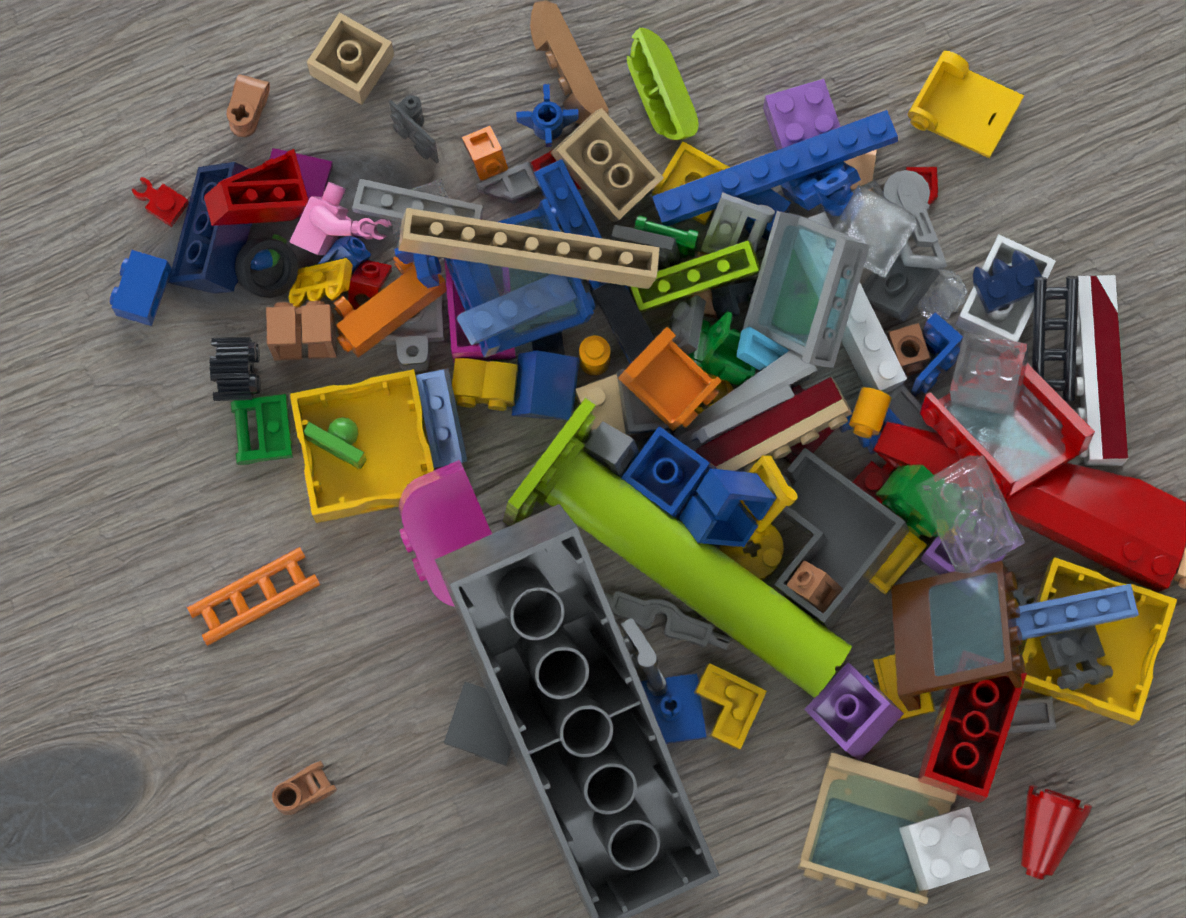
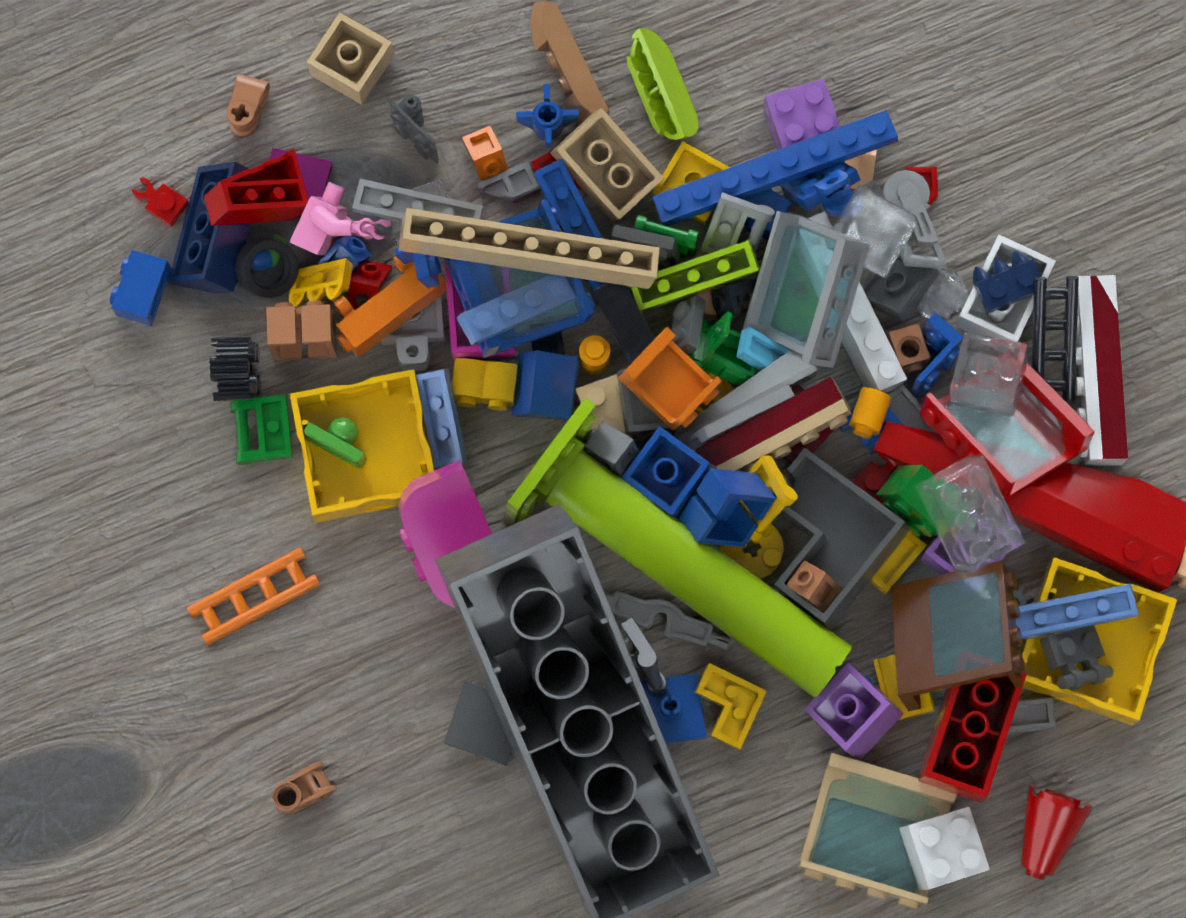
(962, 104): yellow door -> none

